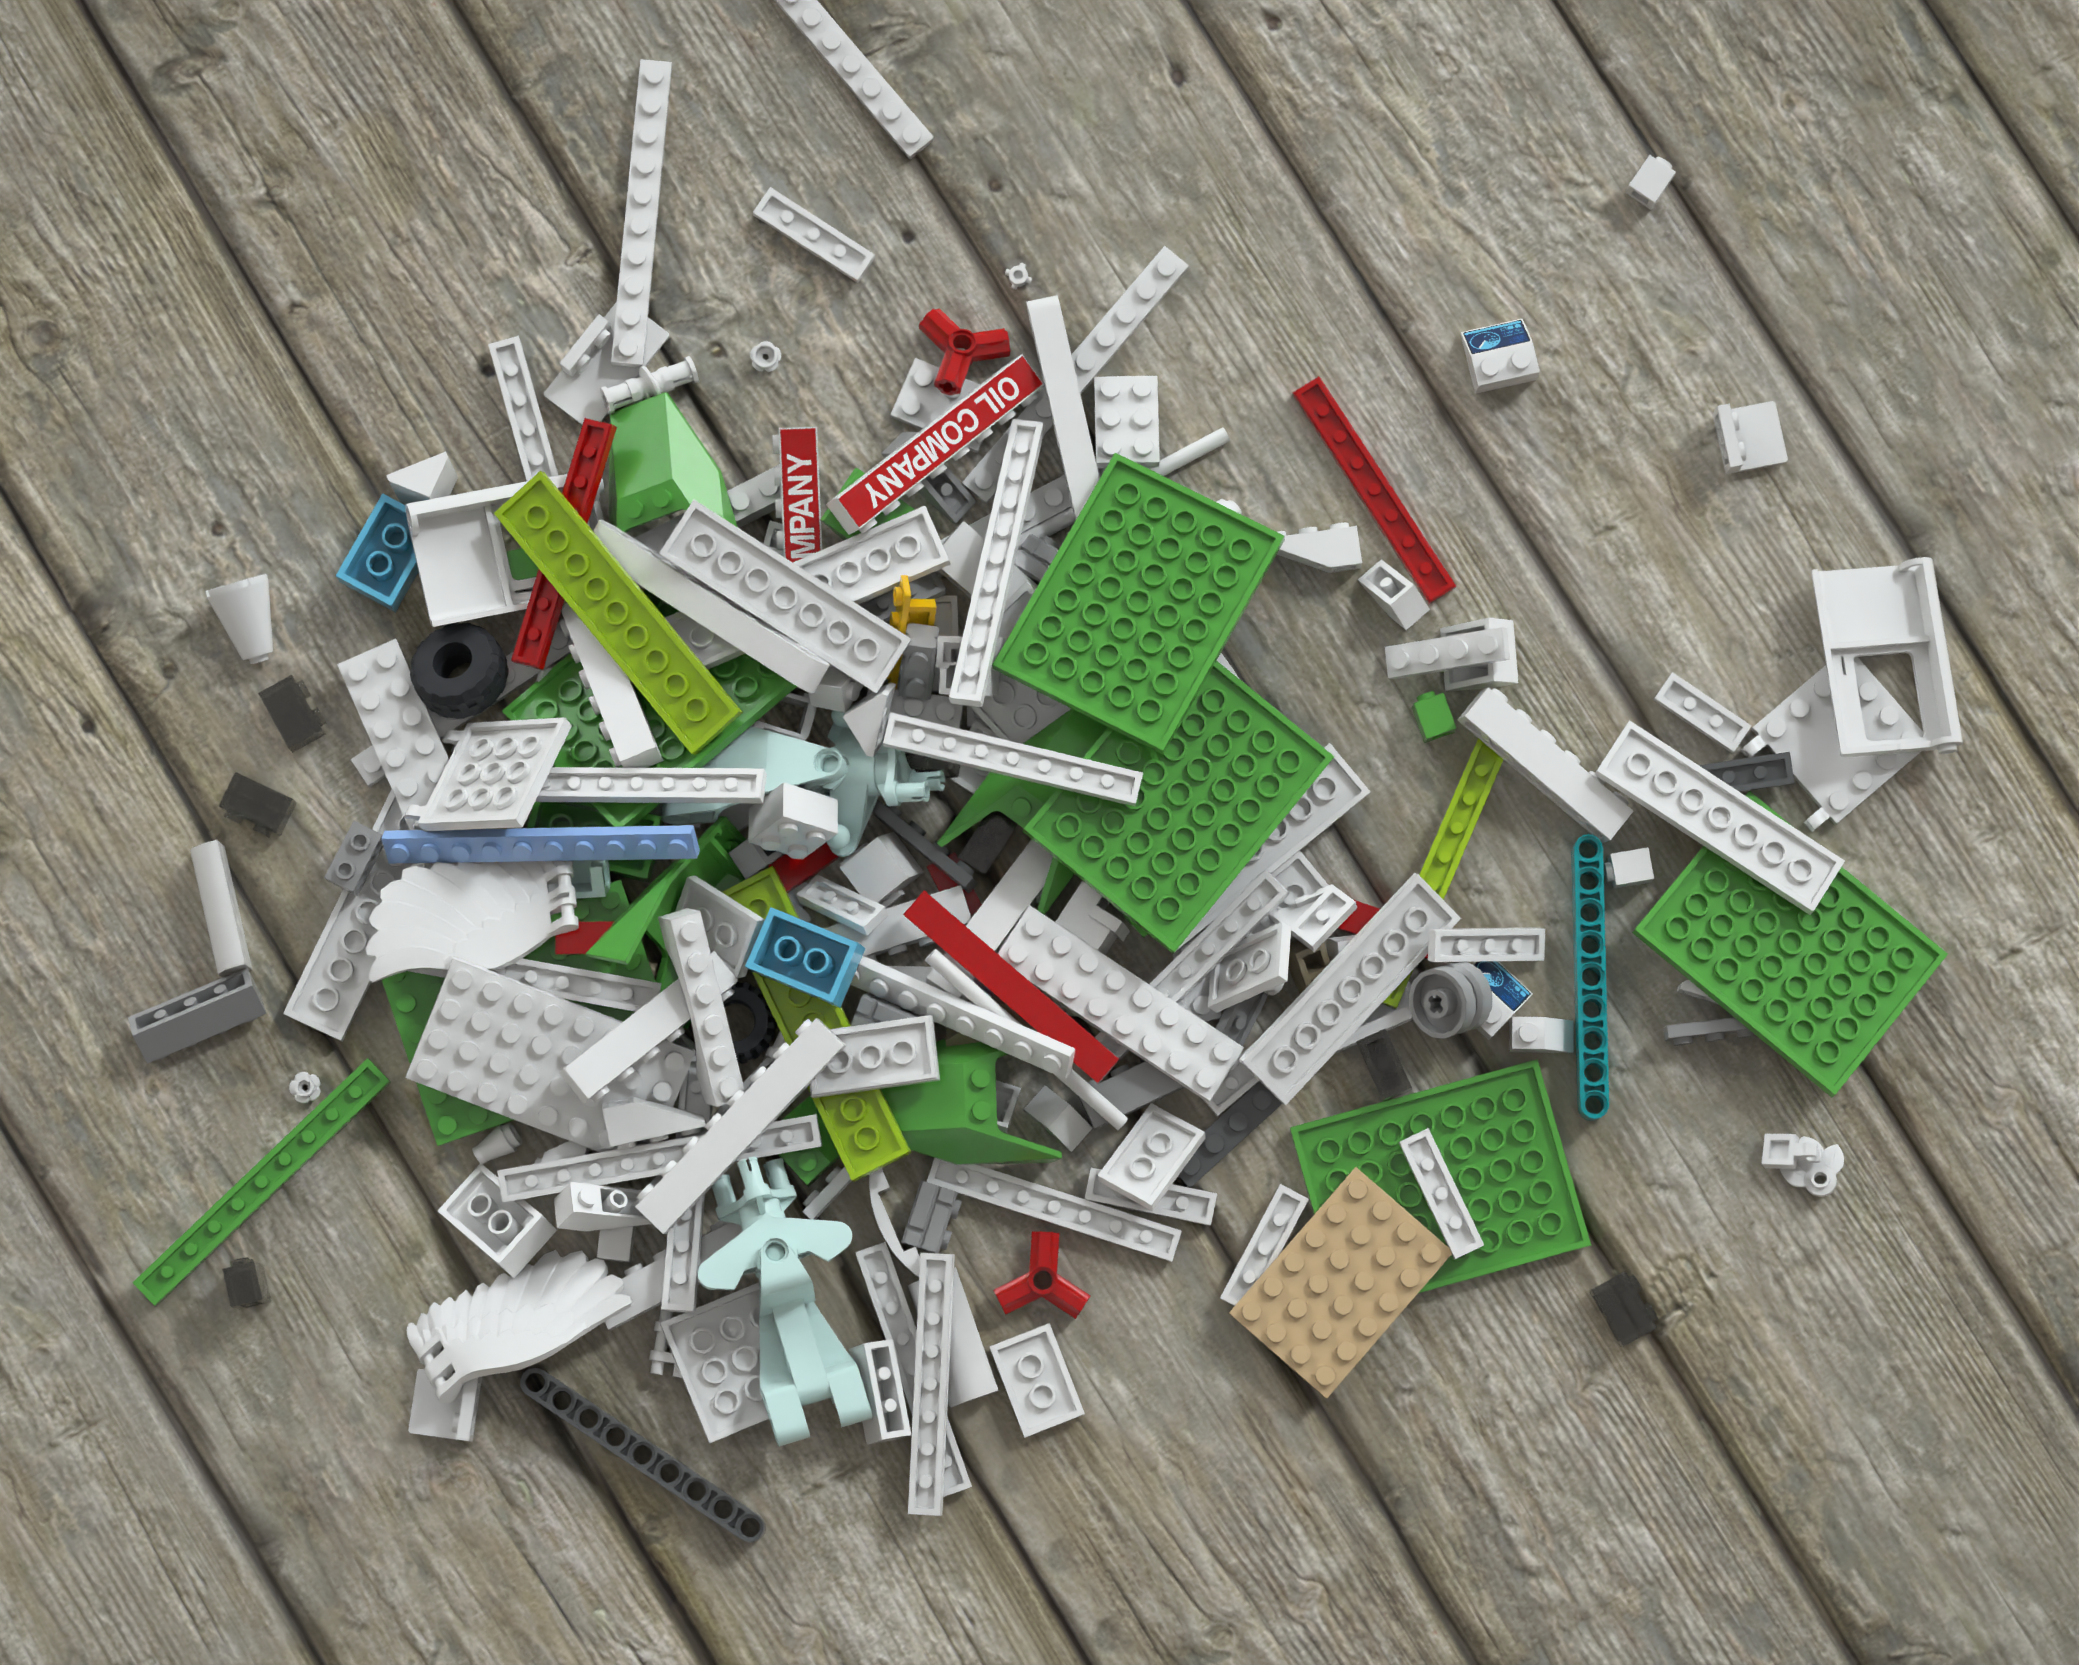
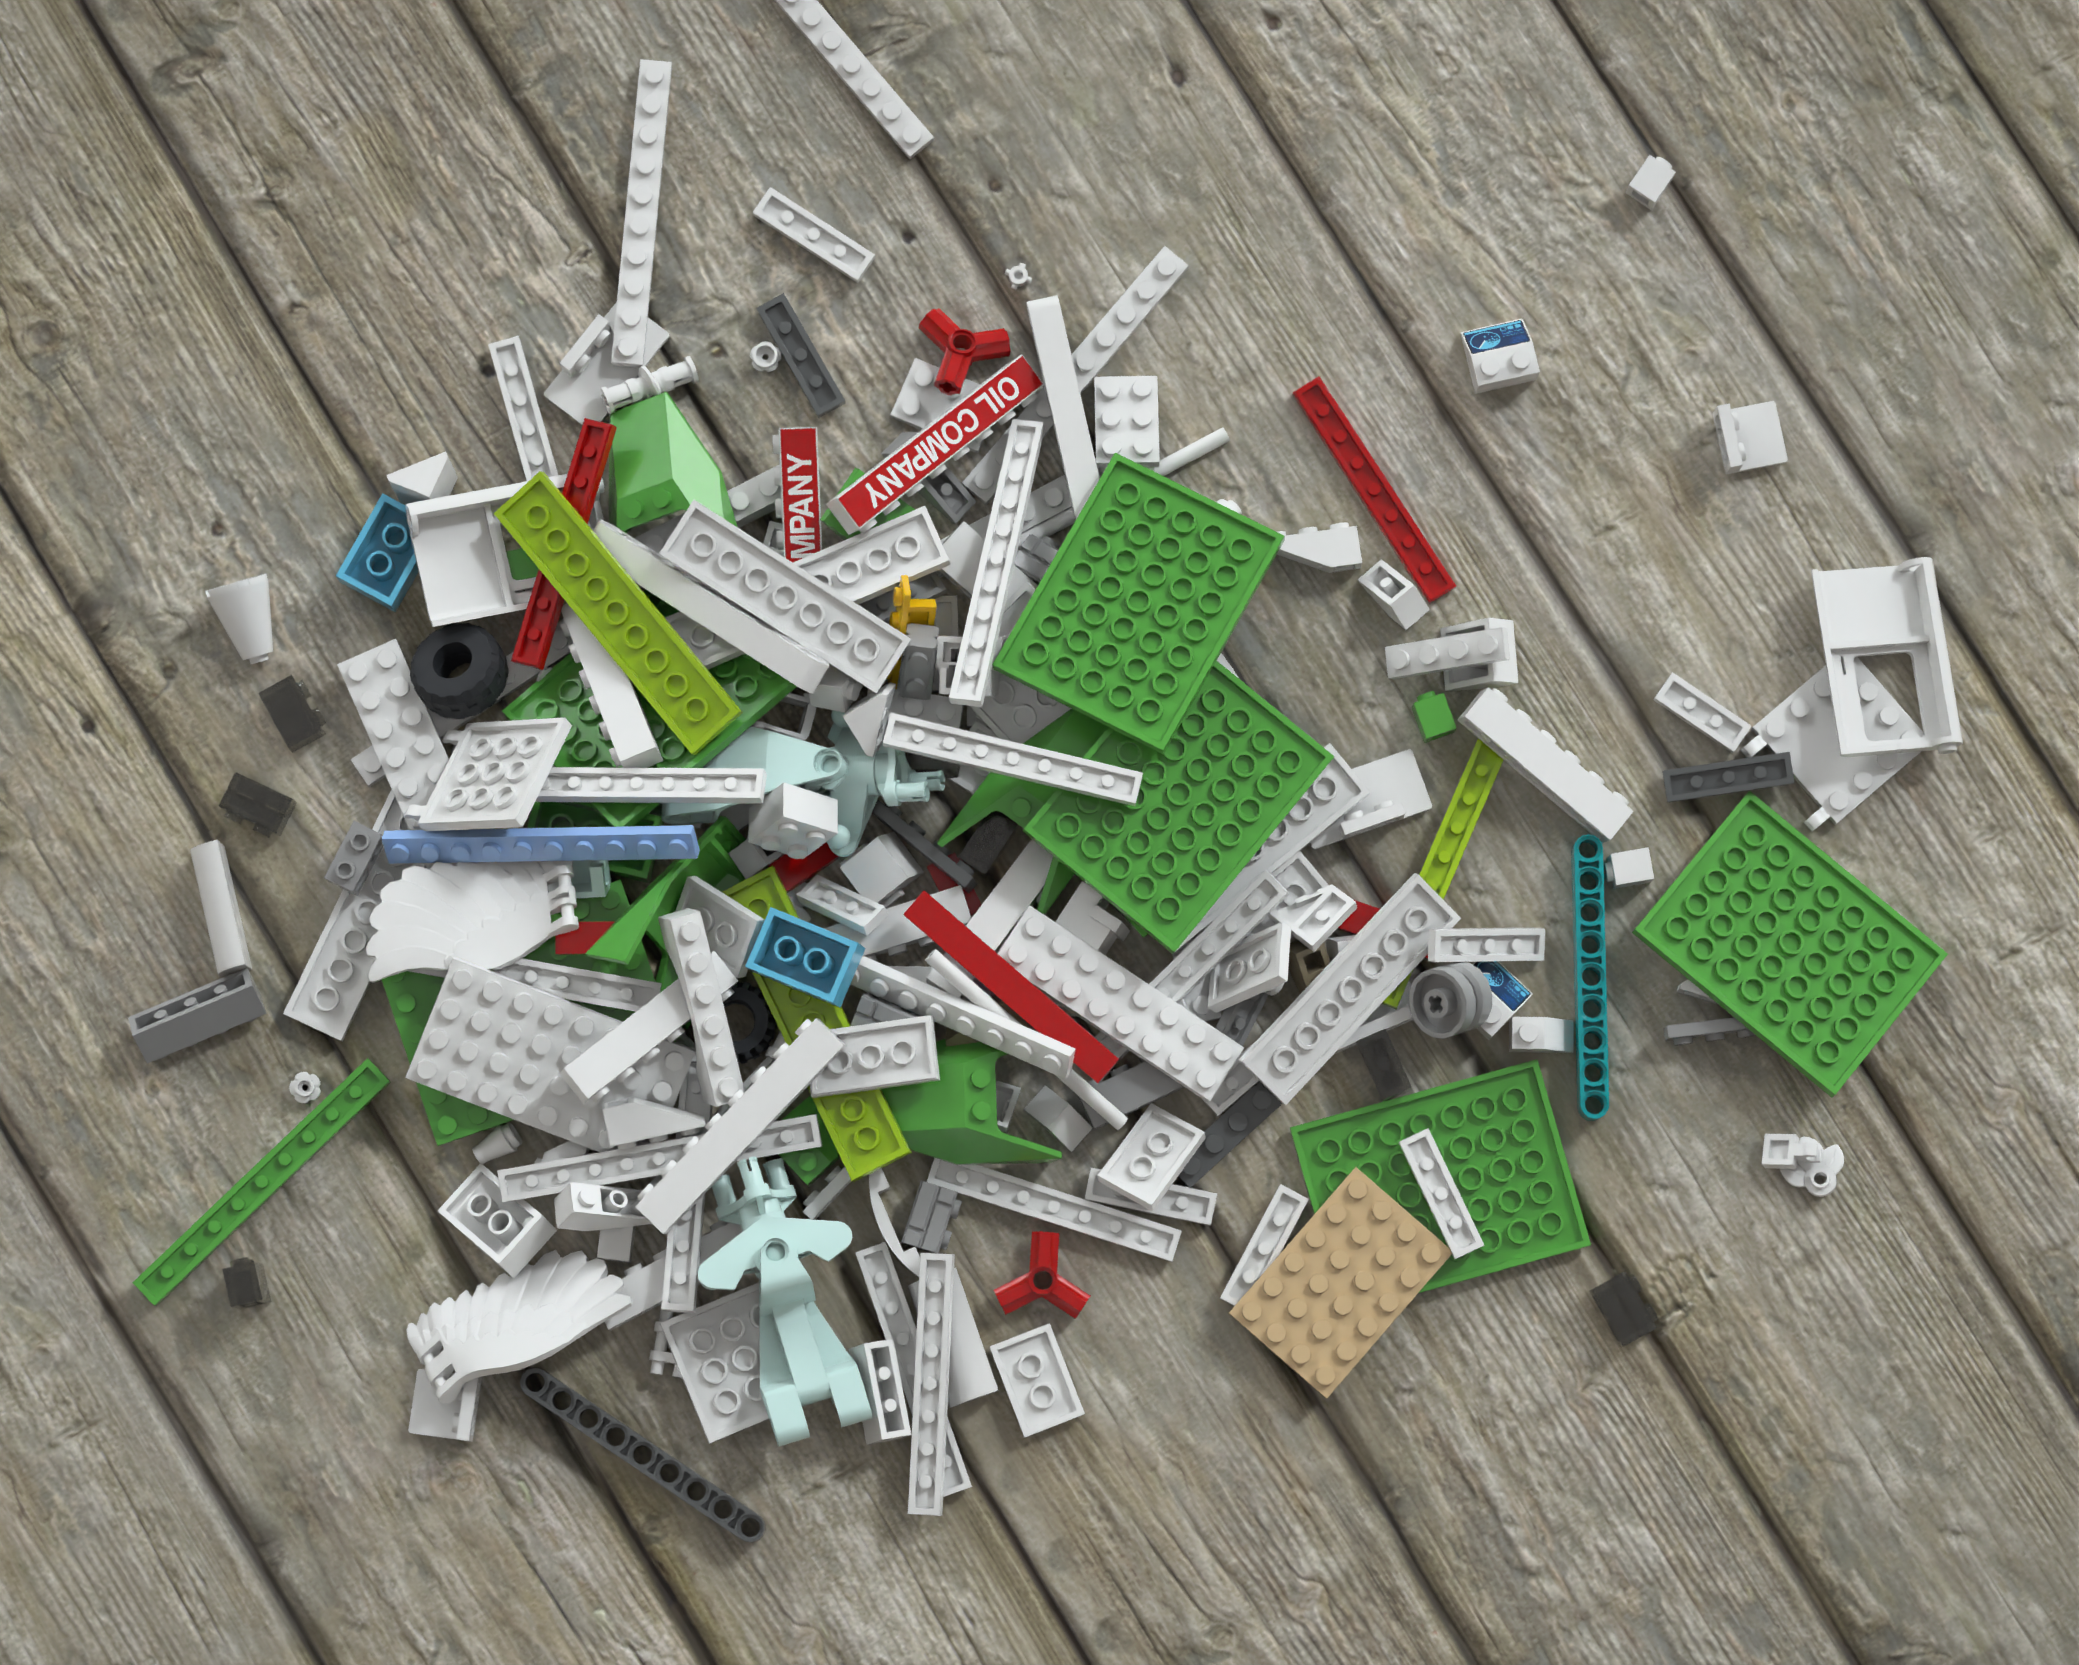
(801, 355): none -> dark grey plate
(1394, 794): none -> white bracket
(1719, 817): white plate -> none

